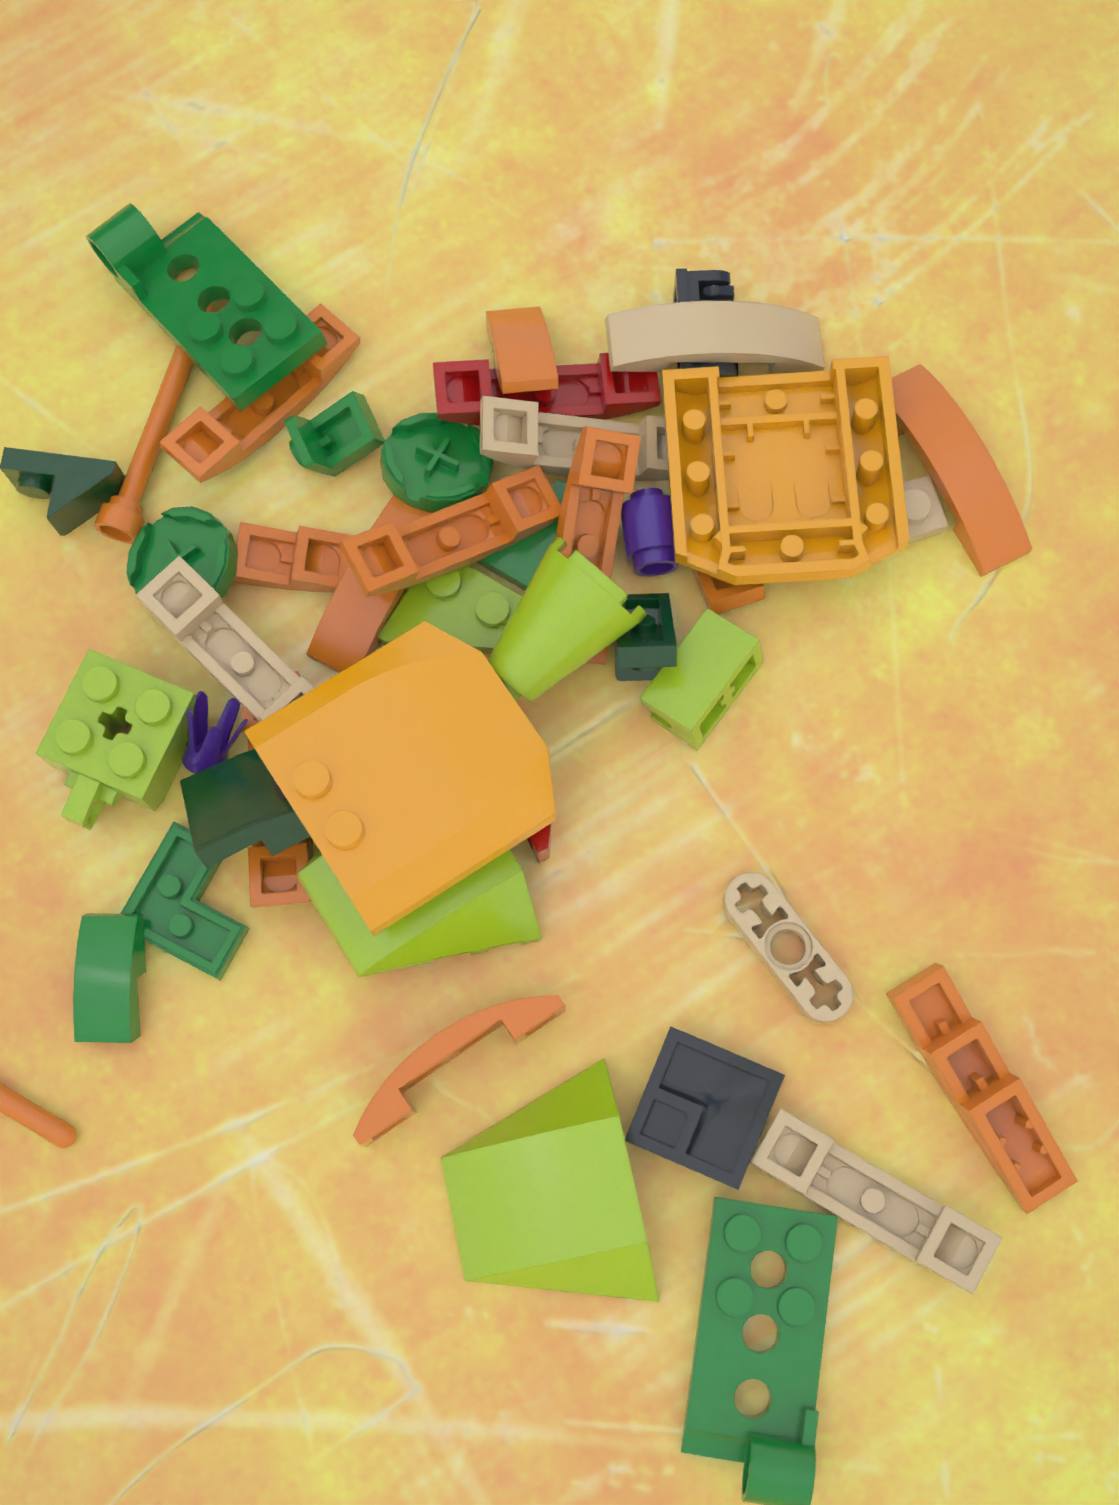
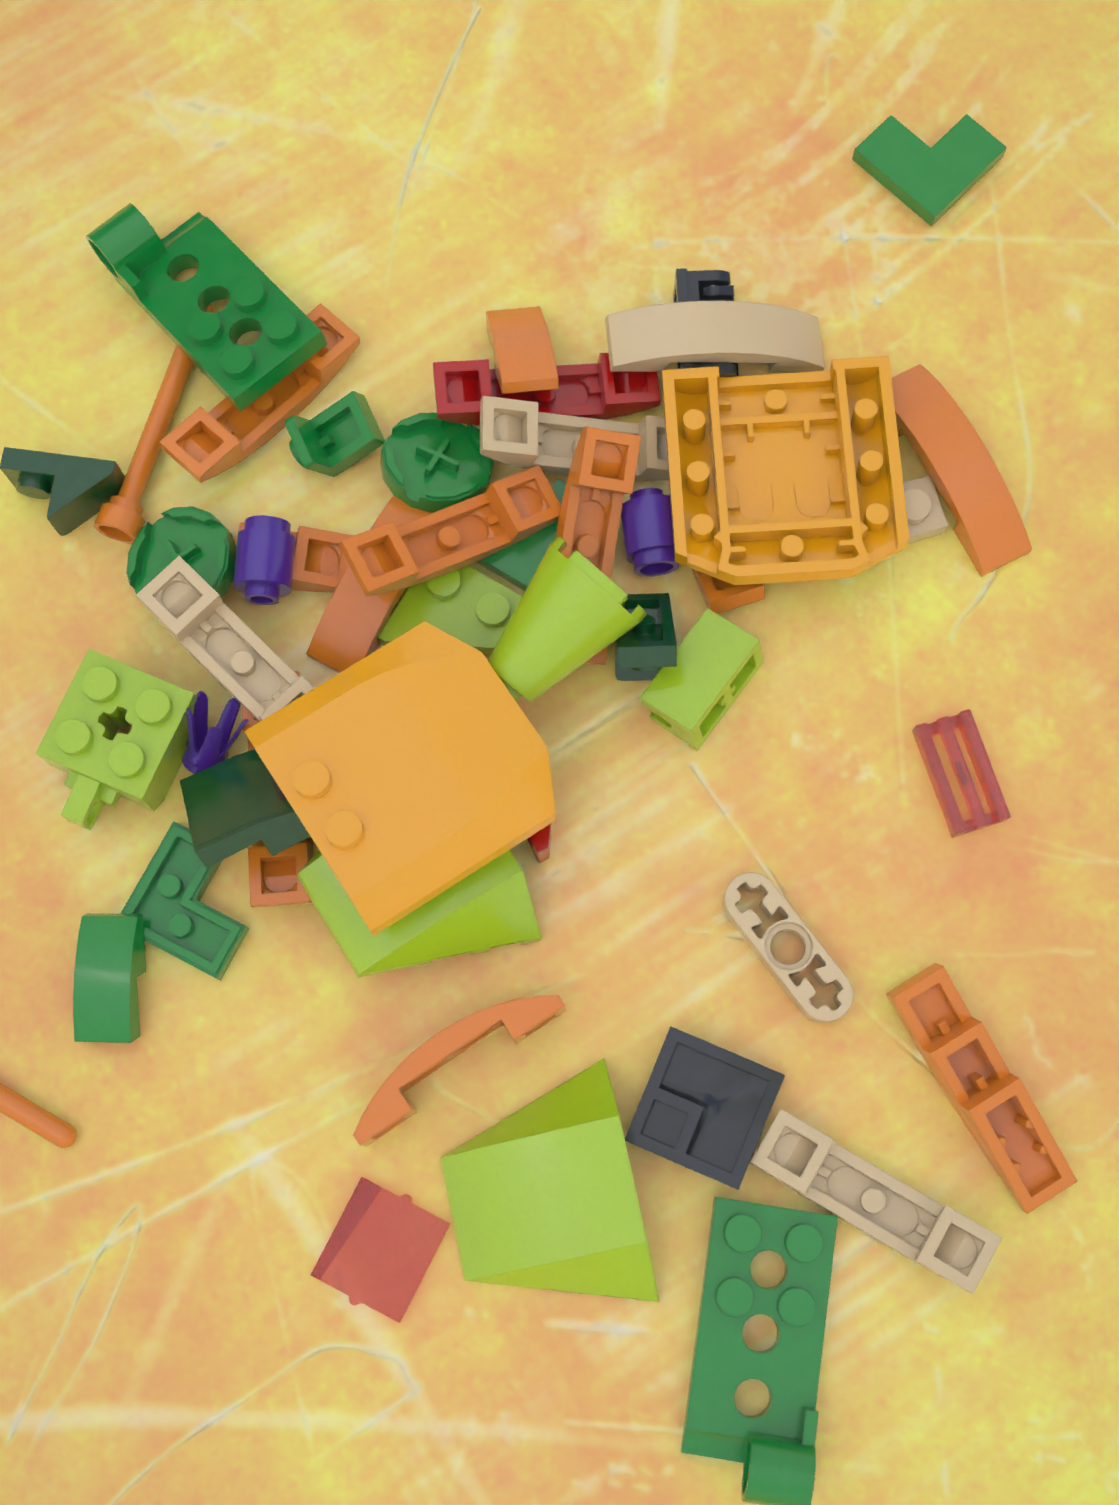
(264, 560): none -> dark purple brick
(380, 1249): none -> clear red piece
(925, 176): none -> green tile
(985, 774): none -> clear red tile

